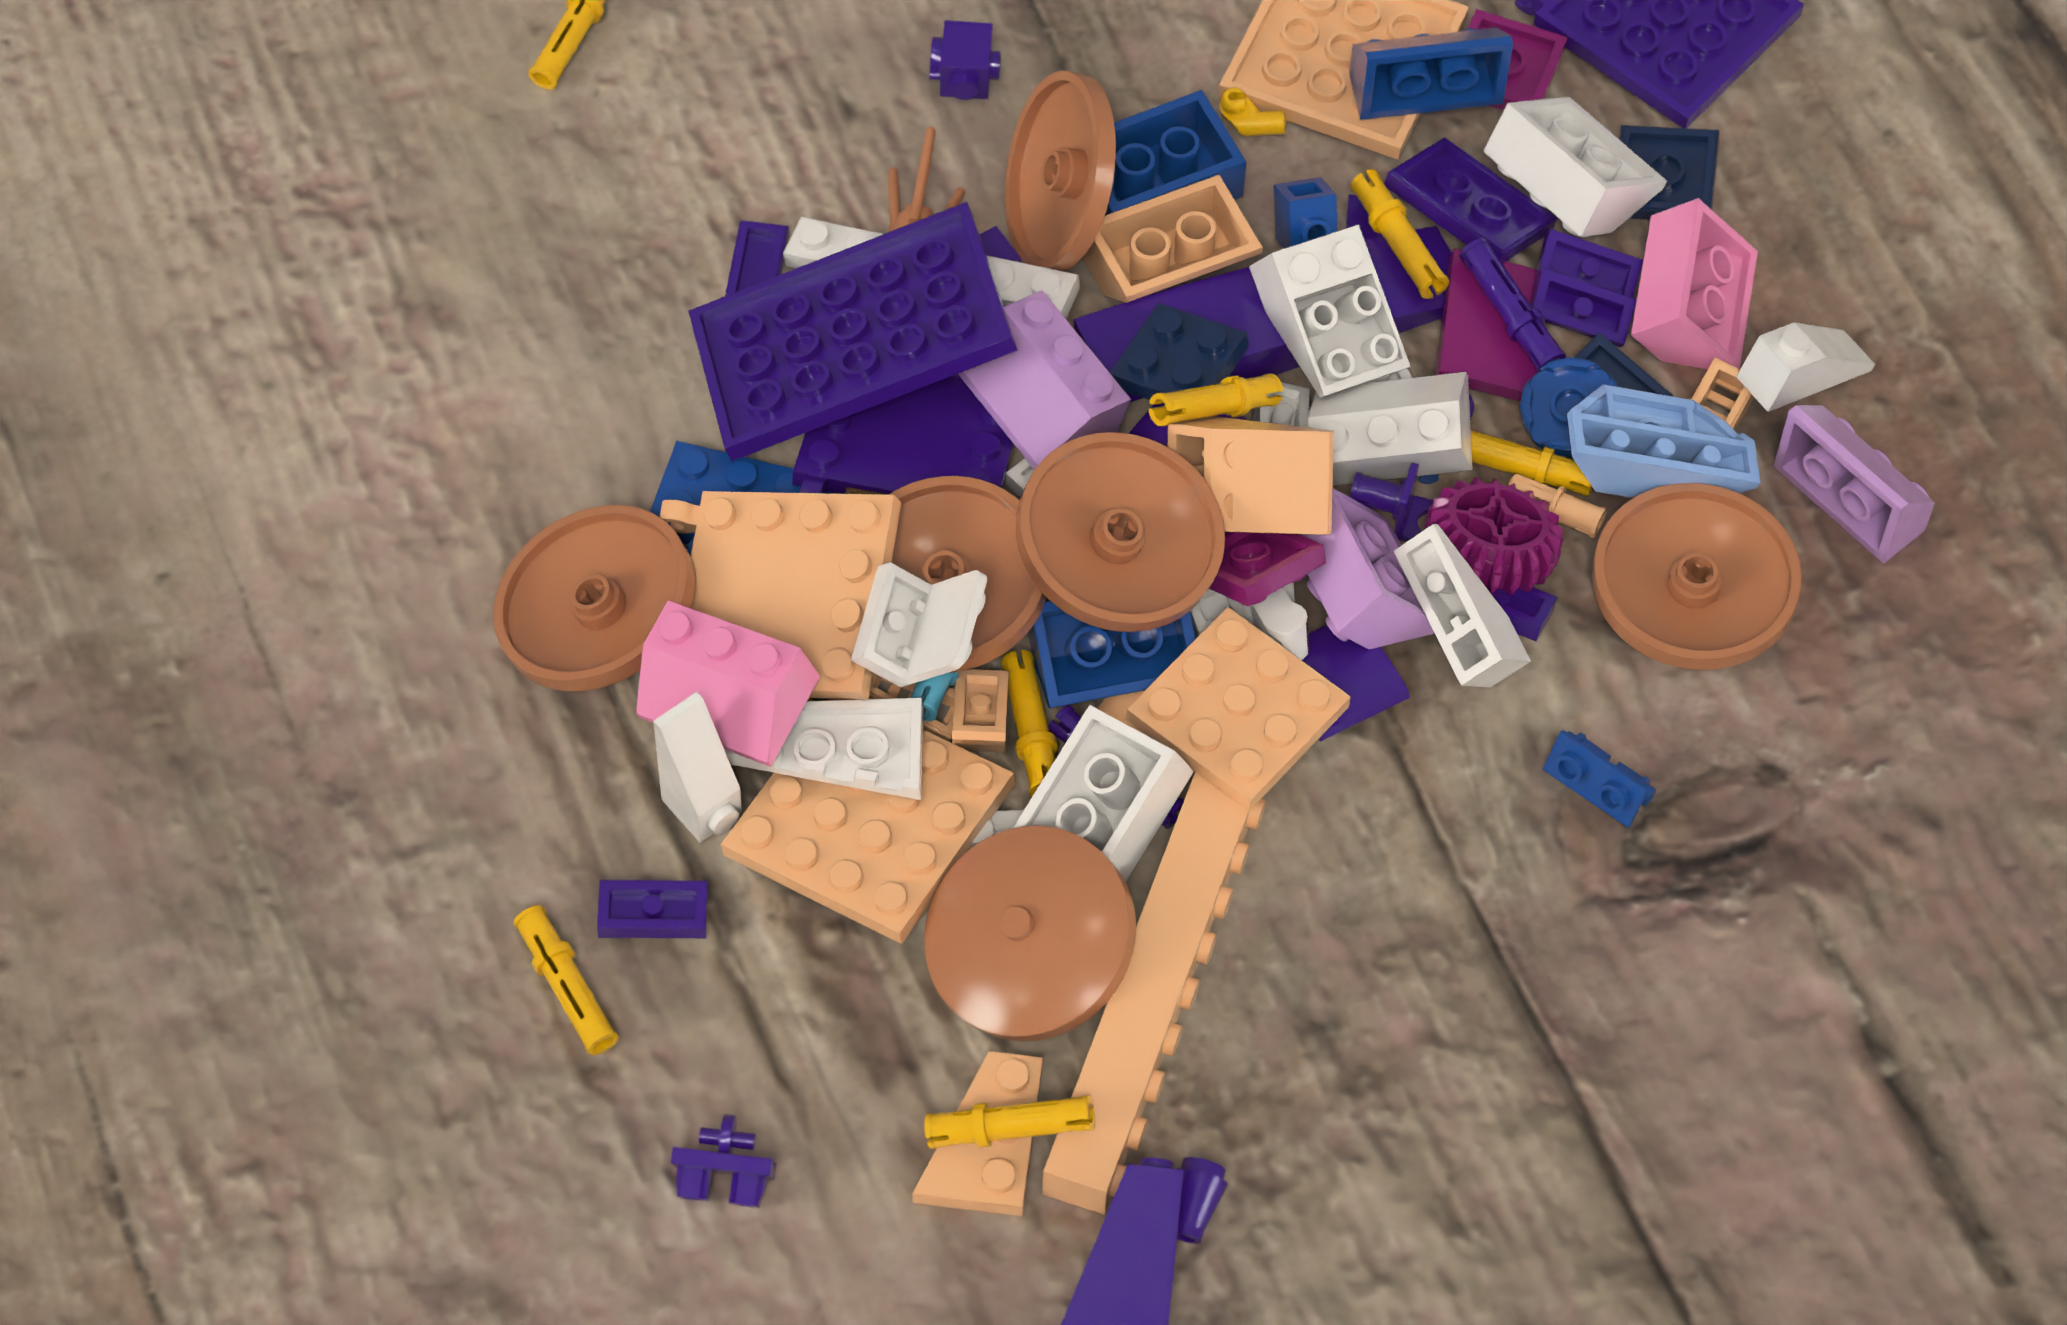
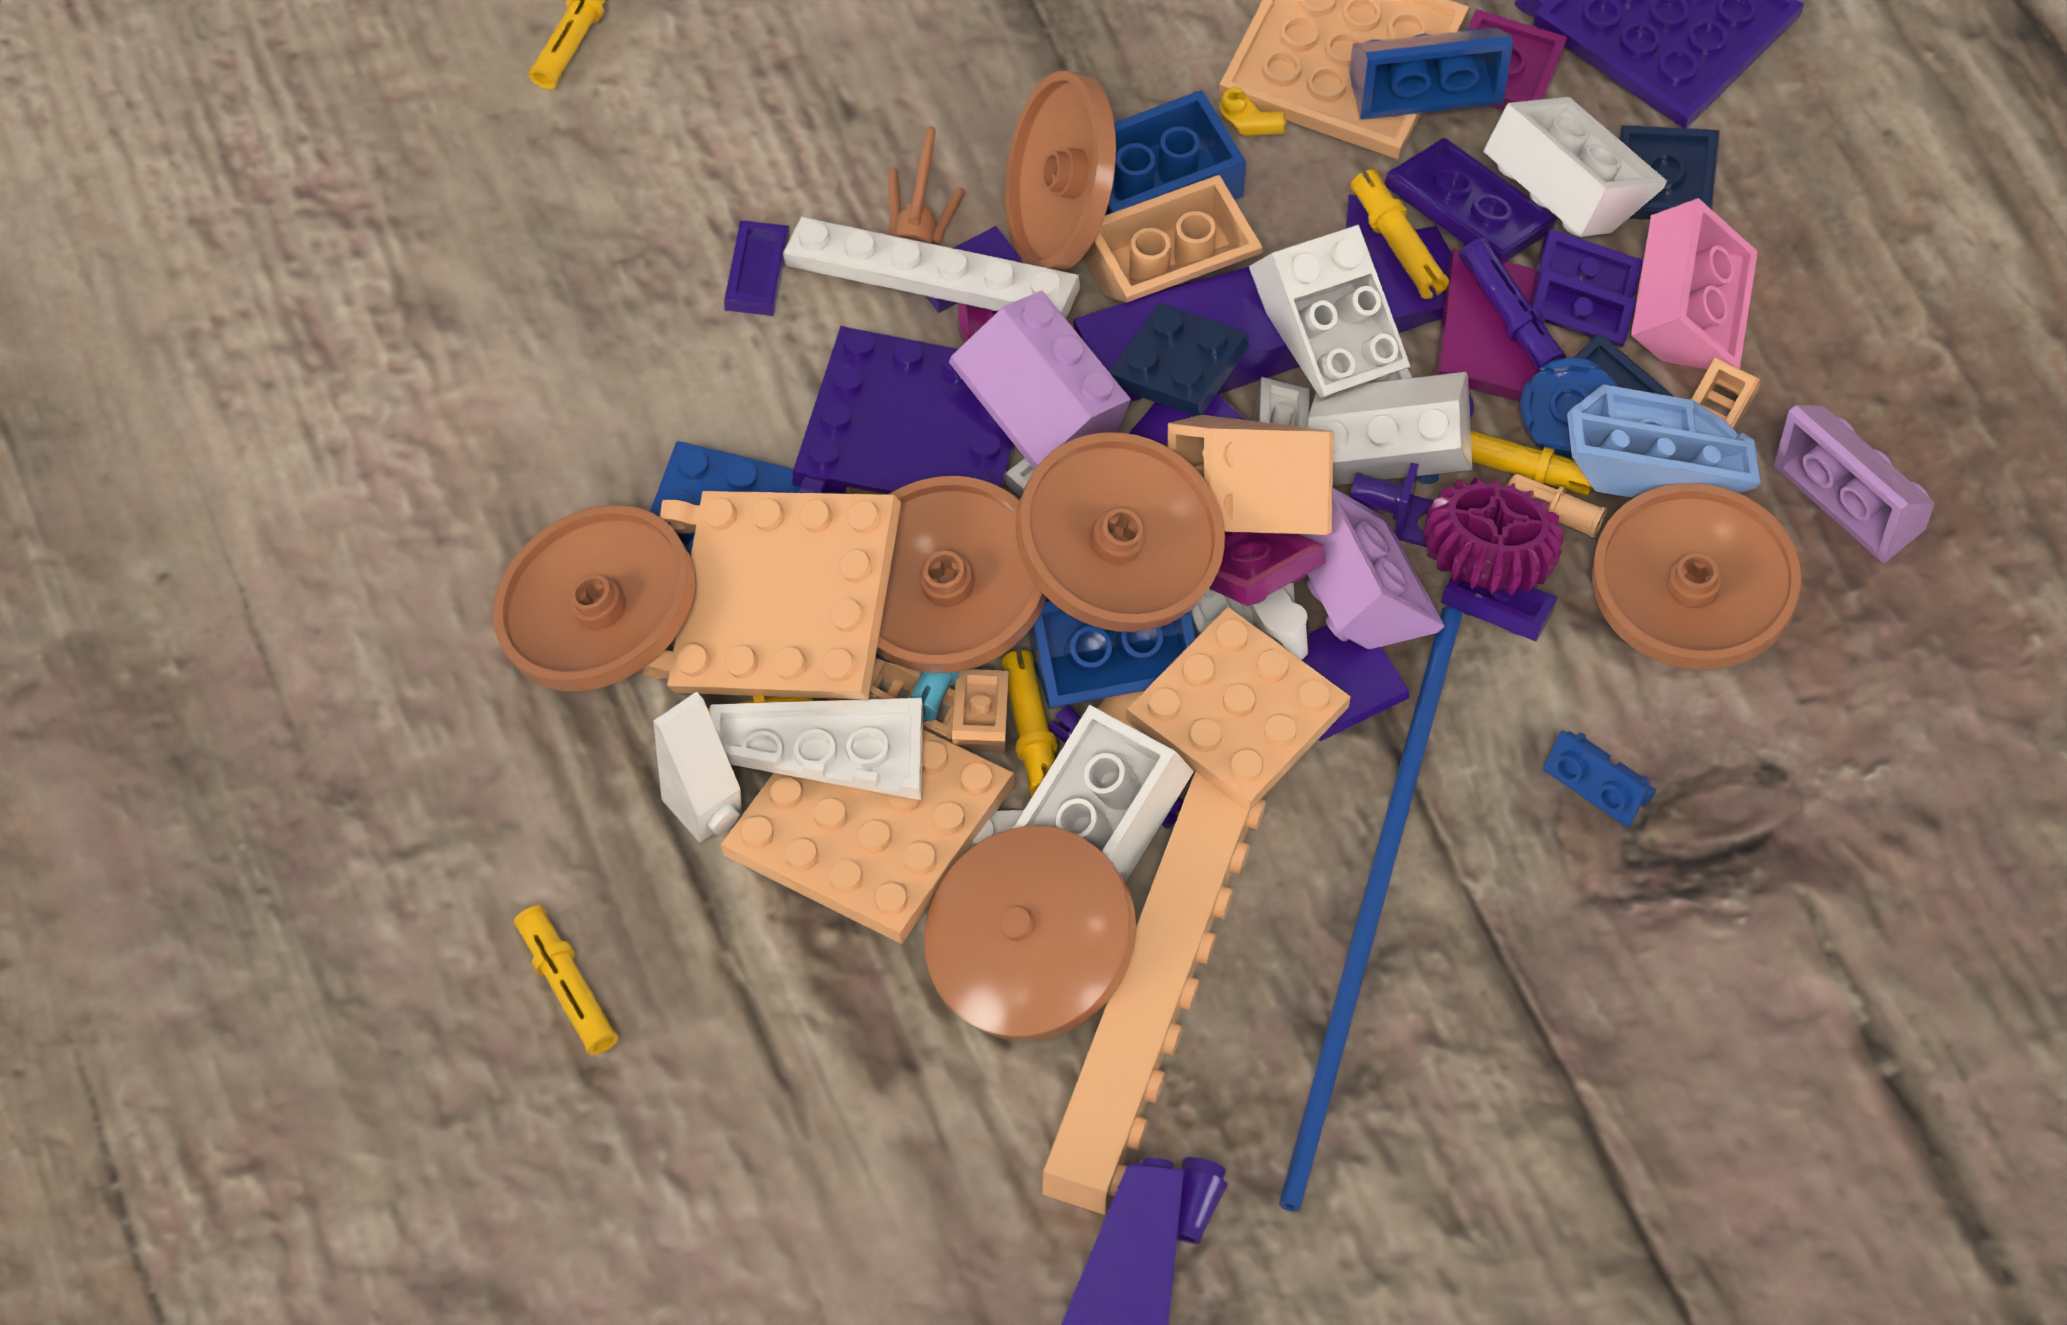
(652, 909): dark purple plate -> none
(746, 679): bright pink slope -> none
(747, 1172): dark purple hips -> none
(850, 331): dark purple plate -> none
(918, 627): white bracket -> none
(964, 60): dark purple brick -> none
(991, 1176): light nougat wing -> none
(1007, 1122): yellow pin -> none
(1230, 397): yellow pin -> none
(1304, 211): blue brick -> none
(1369, 914): none -> blue piece
(1461, 610): white slope -> none
(1799, 363): white slope -> none

